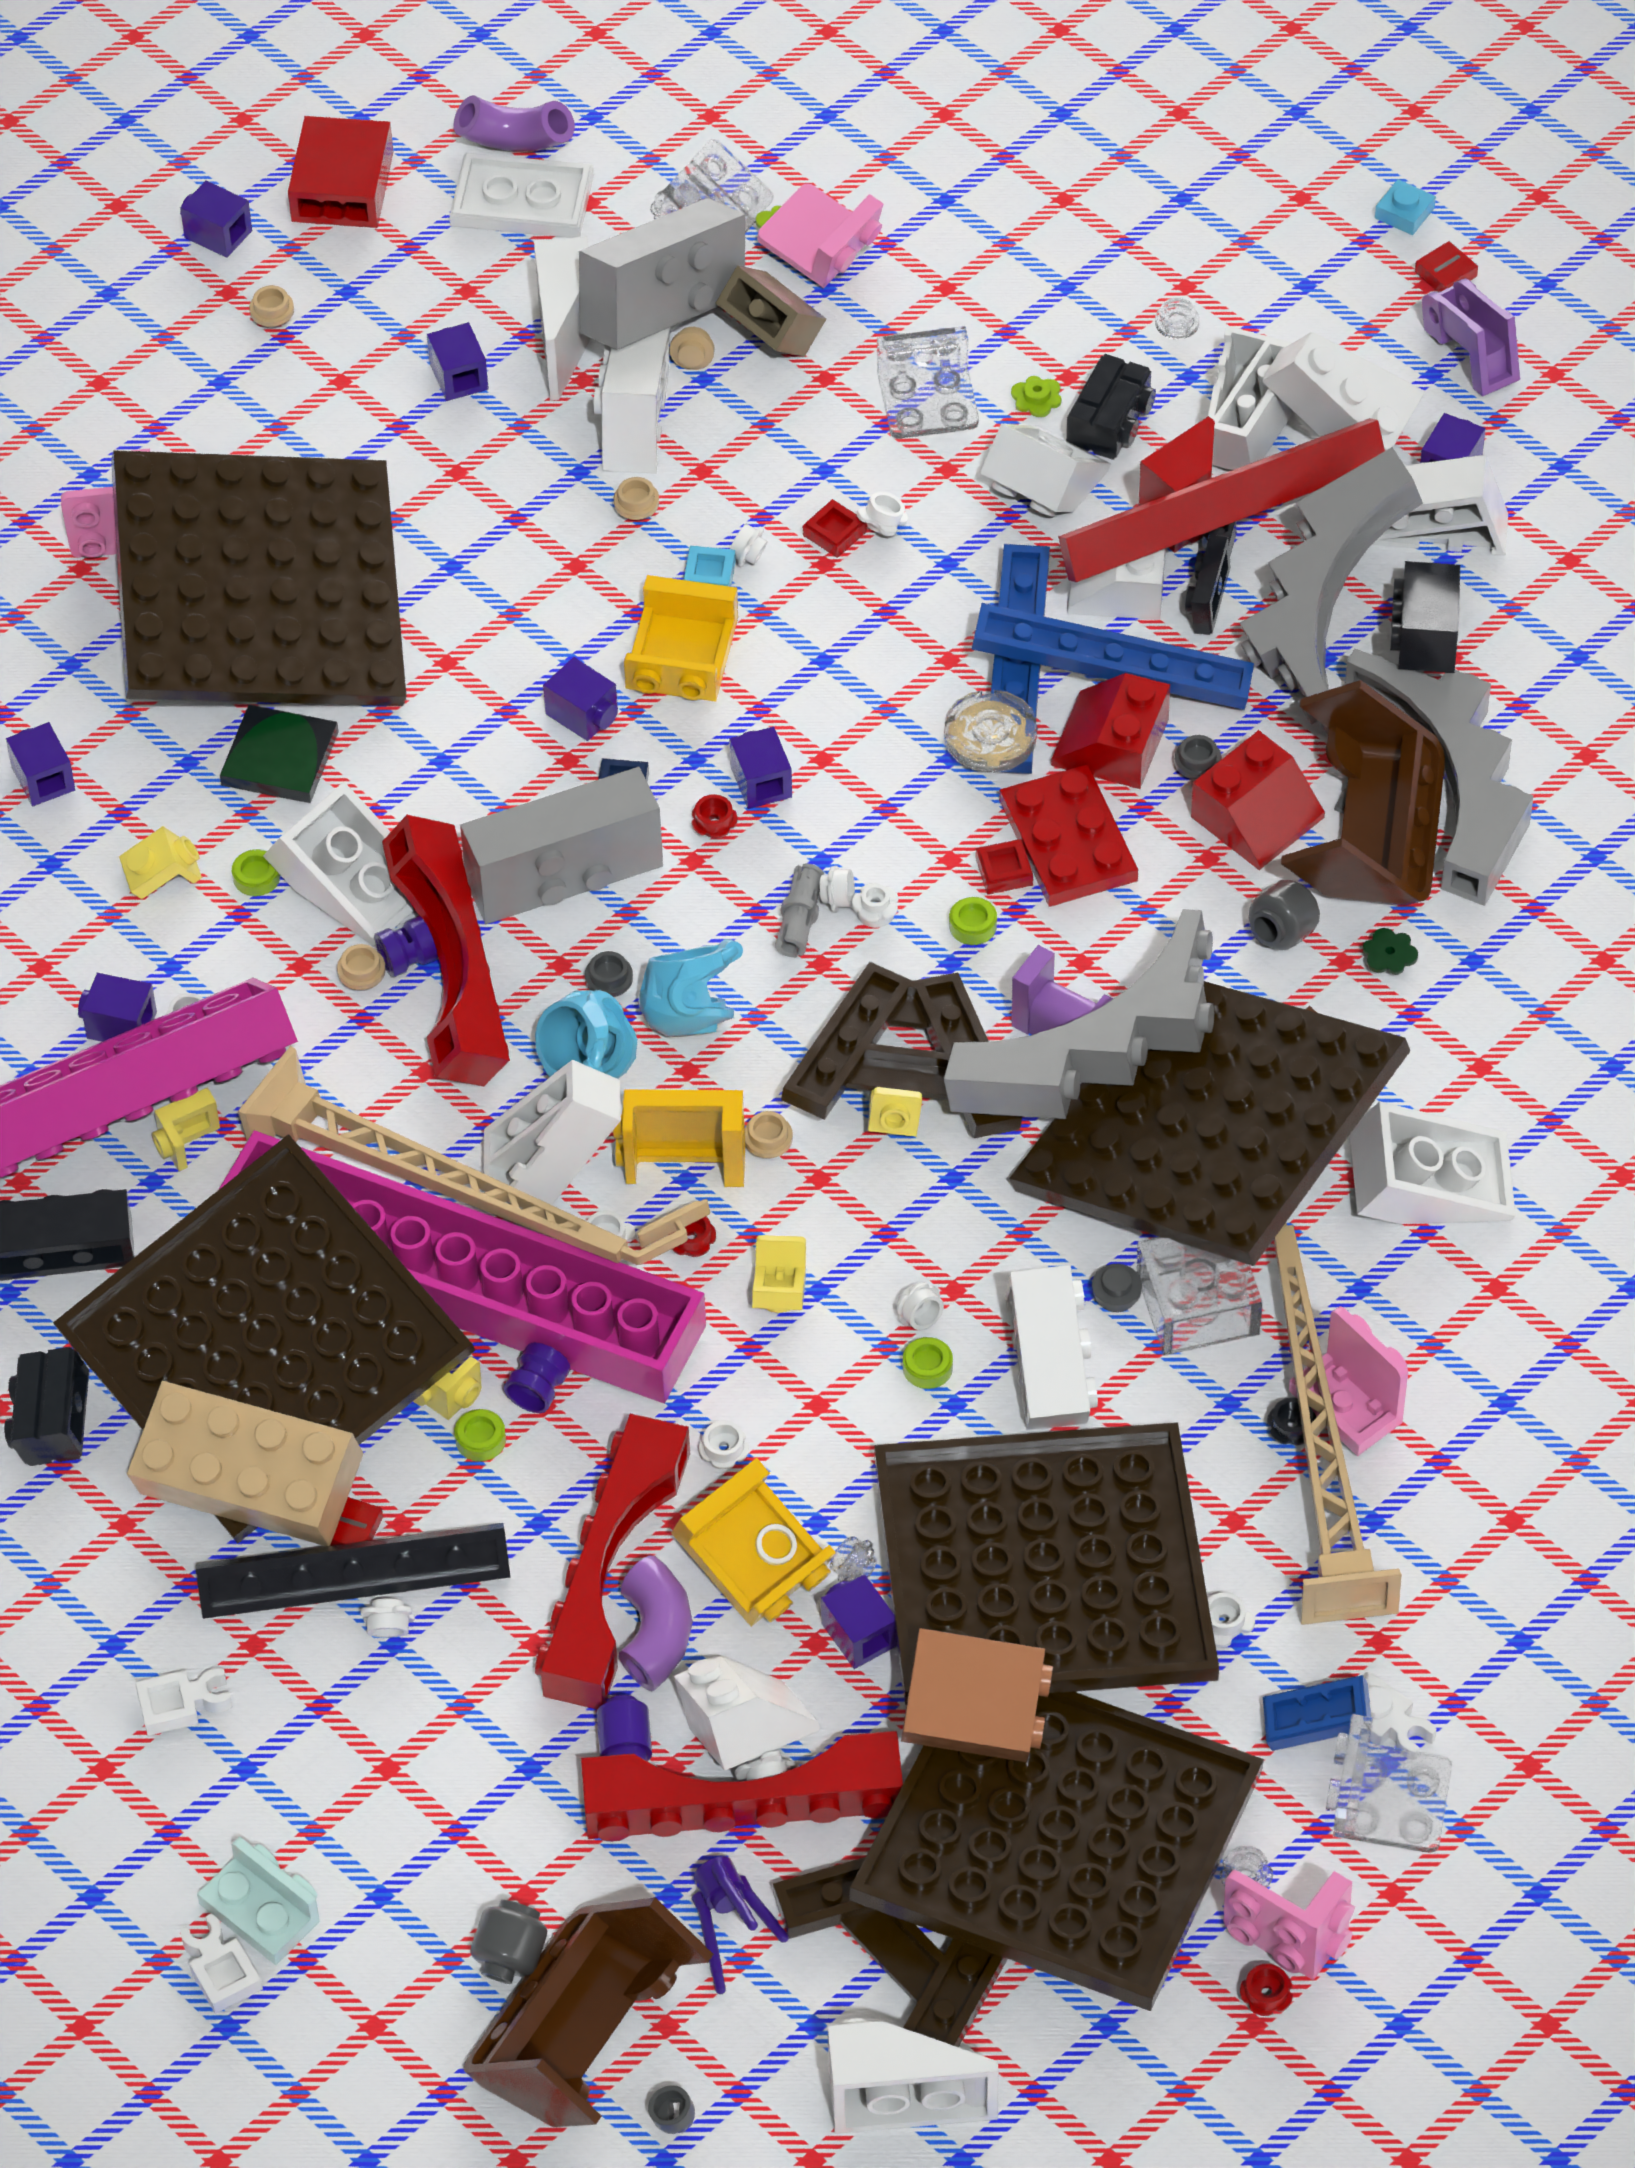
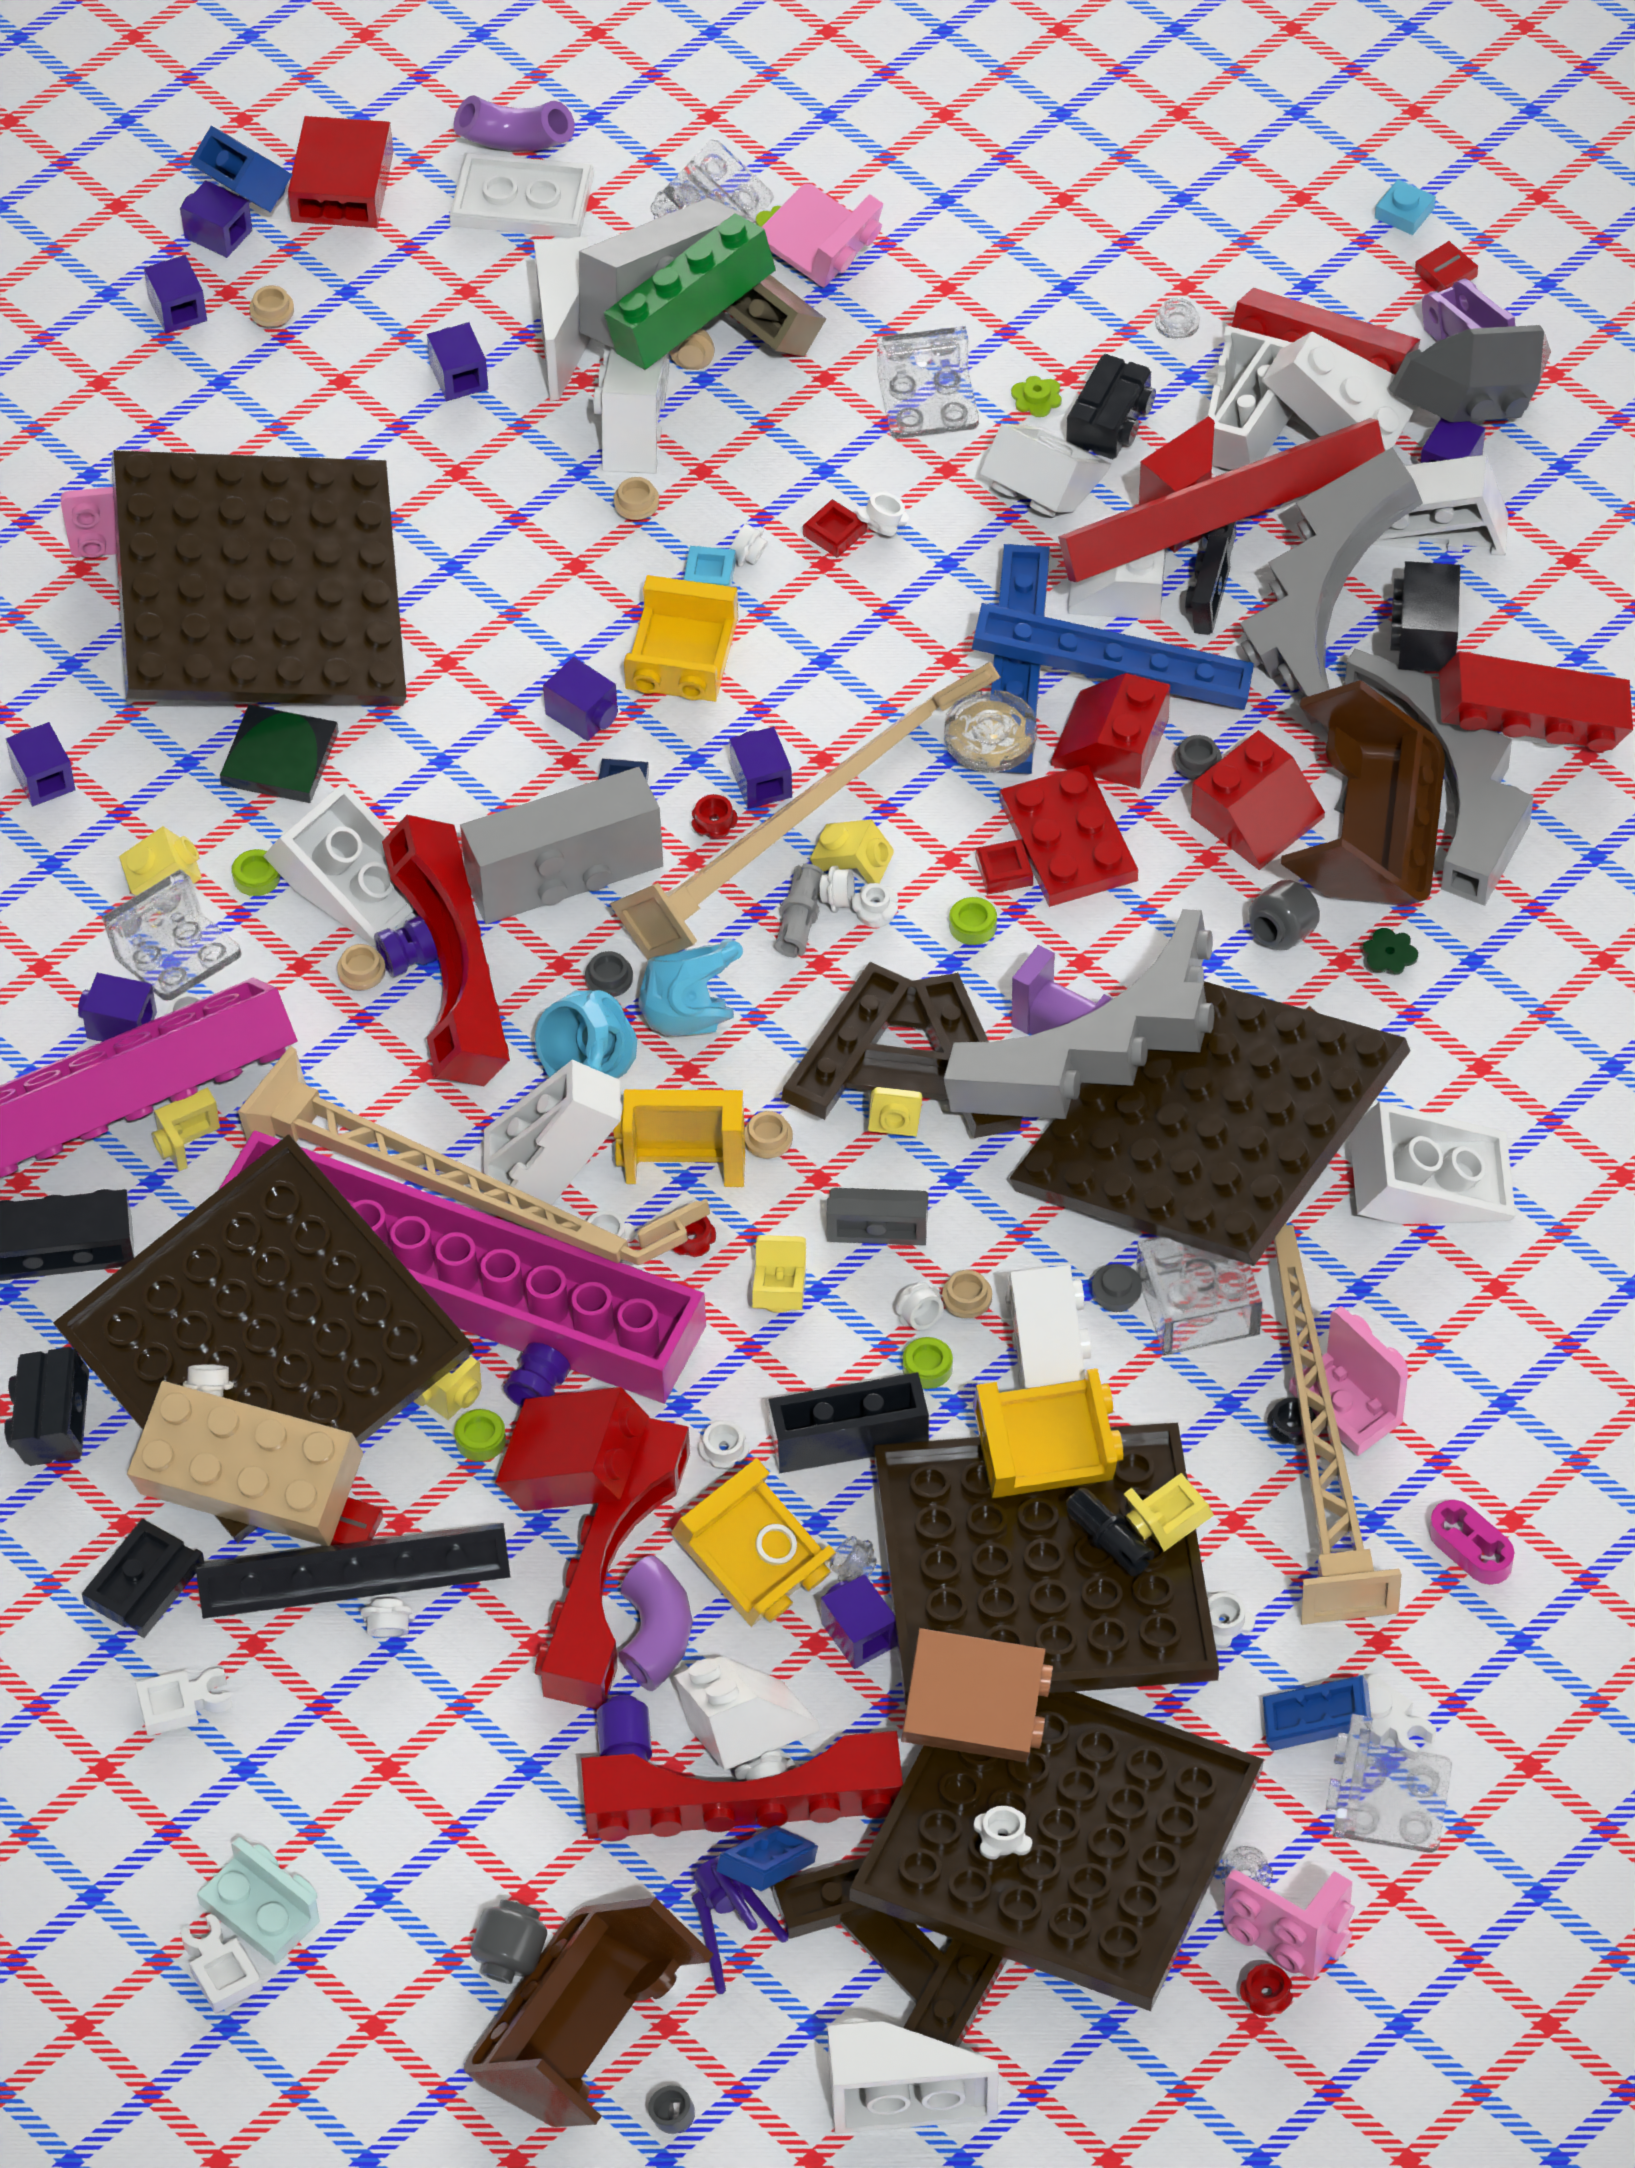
(142, 1578): none -> black plate
(168, 938): none -> clear bracket
(175, 294): none -> dark purple brick
(209, 1379): none -> white plate
(241, 169): none -> blue brick
(572, 1449): none -> red brick
(658, 917): none -> tan piece
(690, 291): none -> green brick
(767, 1858): none -> blue plate
(846, 1421): none -> black brick
(854, 846): none -> light yellow bracket
(877, 1216): none -> dark grey panel
(967, 1294): none -> tan plate
(1002, 1821): none -> white plate
(1047, 1435): none -> yellow panel
(1109, 1531): none -> black axle
(1168, 1512): none -> light yellow bracket
(1291, 320): none -> red brick
(1476, 373): none -> dark grey wedge
(1476, 1538): none -> dark pink beam
(1535, 701): none -> red brick

